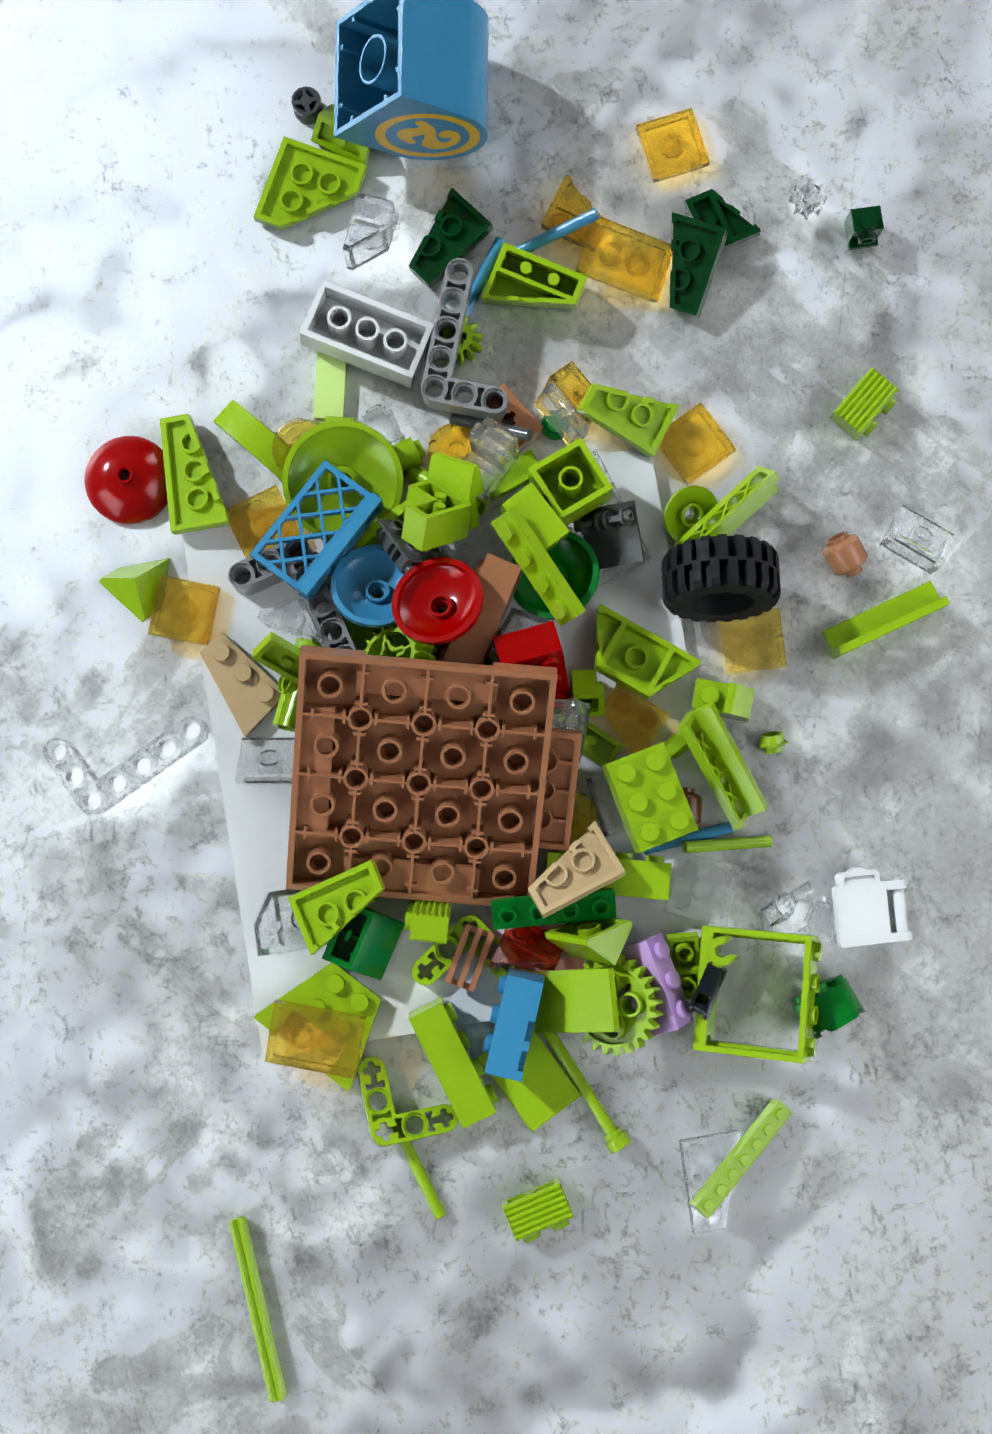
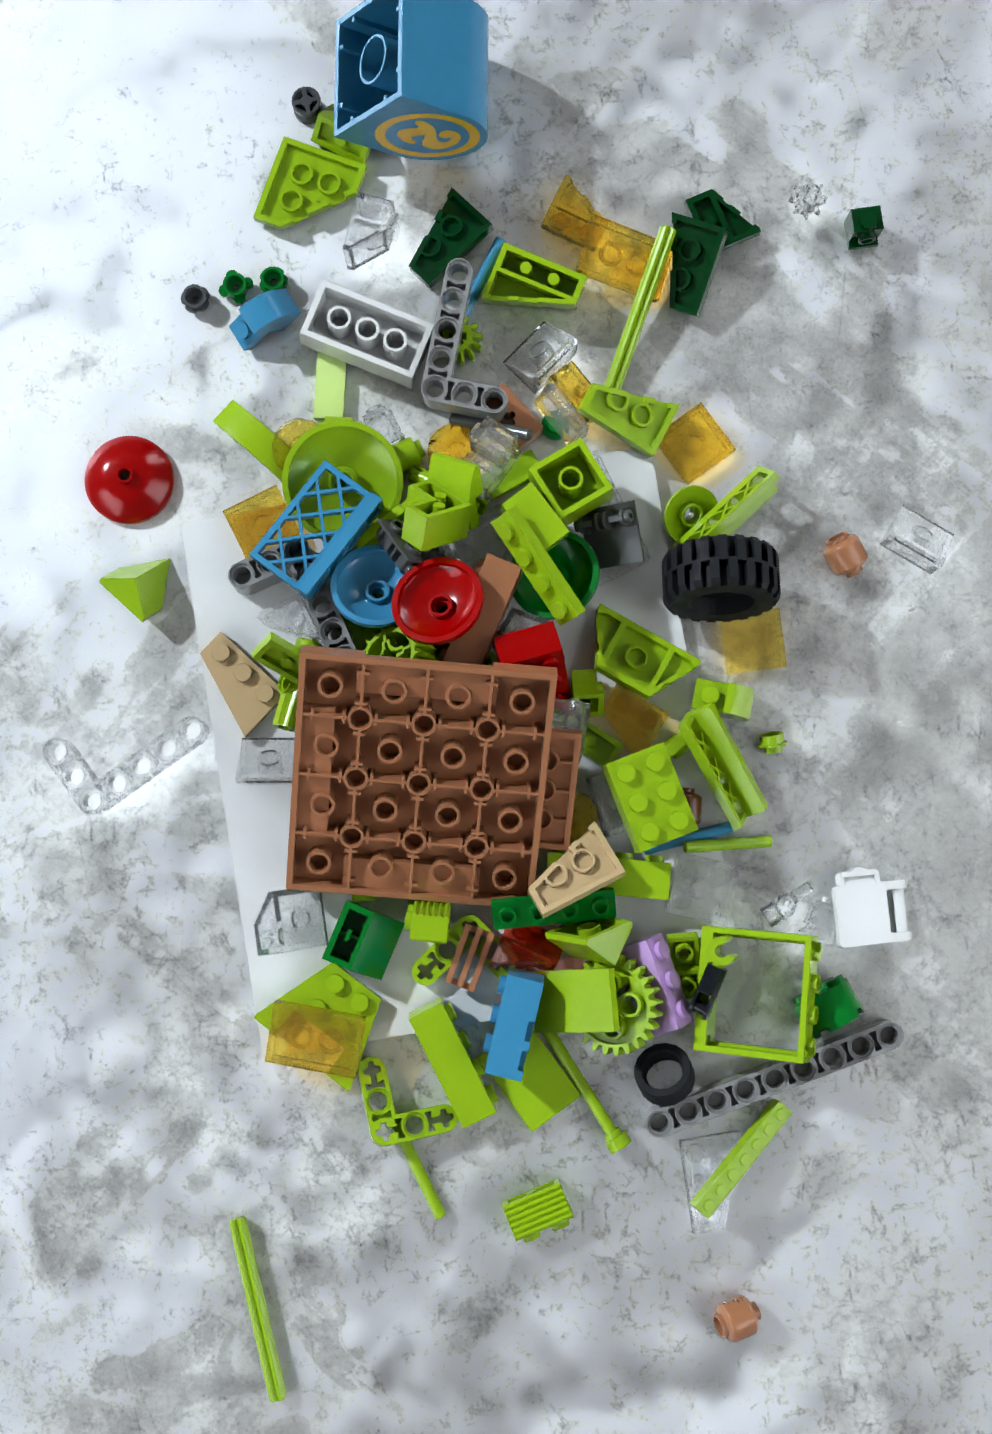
(184, 610): clear yellow tile -> none
(190, 483): lime wing -> none
(195, 291): none -> dark grey plate
(233, 278): none -> green plate
(264, 314): none -> dark azure brick
(273, 273): none -> green plate
(334, 903): lime wing -> none
(541, 355): none -> clear slope
(560, 231): dark azure bar -> none
(640, 307): none -> lime axle
(659, 1053): none -> black tyre
(672, 145): clear yellow tile -> none
(736, 1318): none -> nougat head
(788, 1078): none -> light grey beam
(864, 404): lime brick -> none
(883, 619): lime fence -> none

